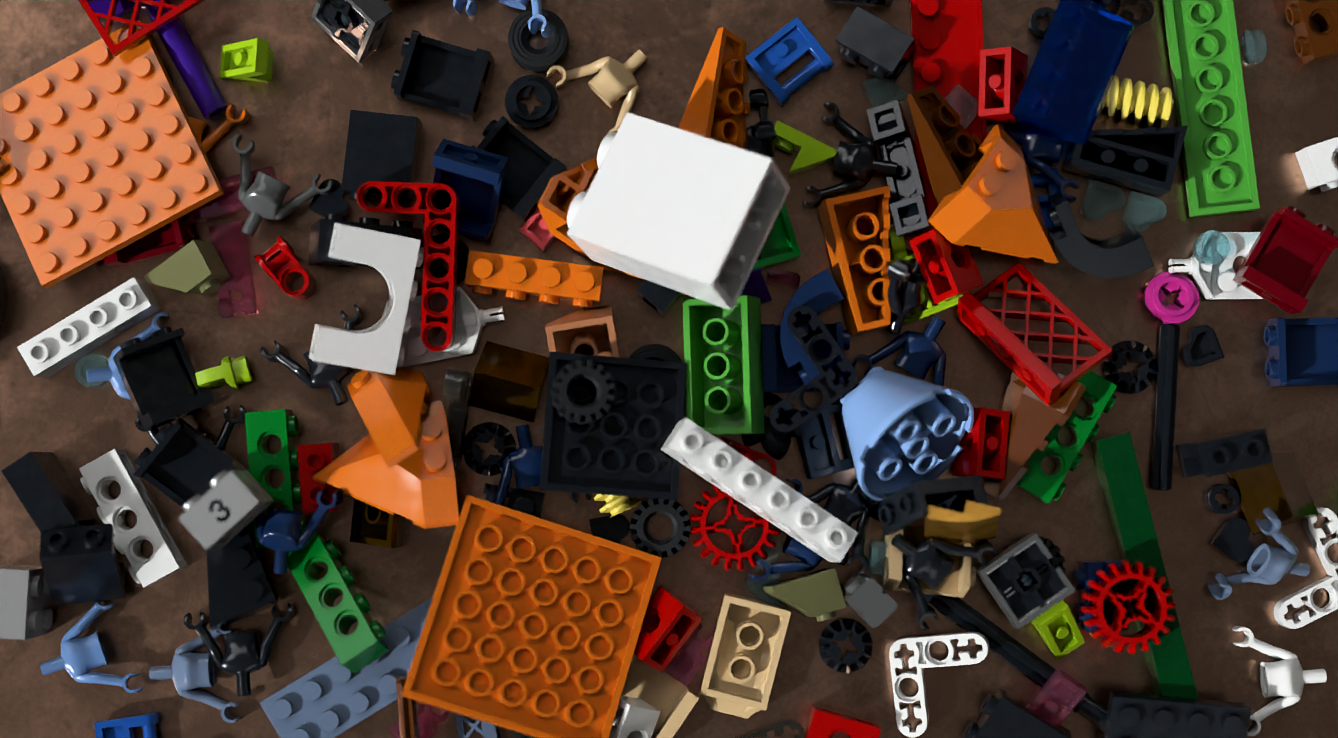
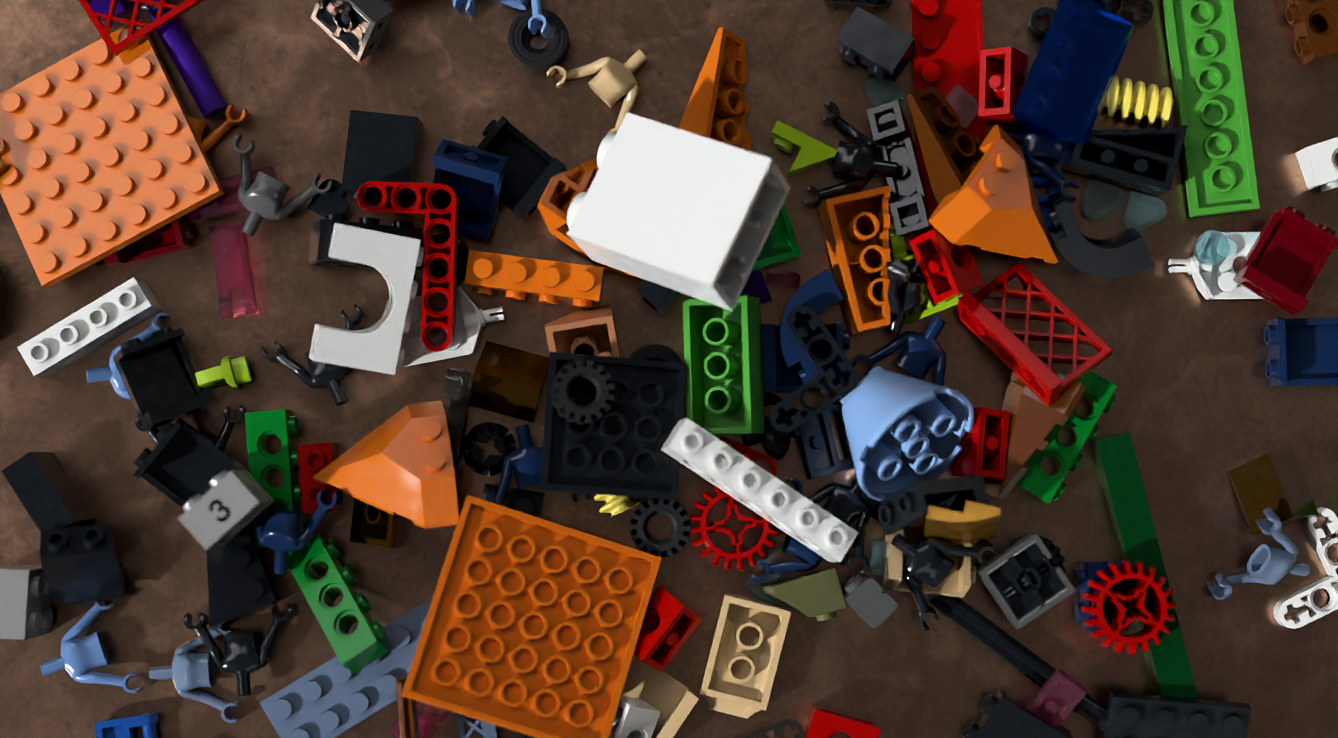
(89, 361): clear light blue tile -> none
(150, 526): white brick -> none
(191, 270): olive slope -> none
(247, 61): lime slope -> none
(283, 265): red piece -> none
(391, 410): orange wedge -> none
(441, 76): black panel -> none
(520, 90): black gear -> none
(536, 231): coral tile -> none
(610, 528): black tile -> none
(688, 660): clear pink plate -> none
(761, 136): black piece -> none
(783, 51): blue plate -> none
(840, 630): black gear -> none
(923, 659): white beam -> none
(1058, 630): lime slope -> none
(1123, 380): black gear -> none
(1165, 407): black axle -> none
(1170, 283): dark pink gear -> none
(1201, 347): black tile -> none
(1224, 453): black panel -> none
(1230, 493): black bush -> none
(1233, 540): black tile -> none
(1253, 46): clear light blue tile -> none
(1278, 678): white piece -> none

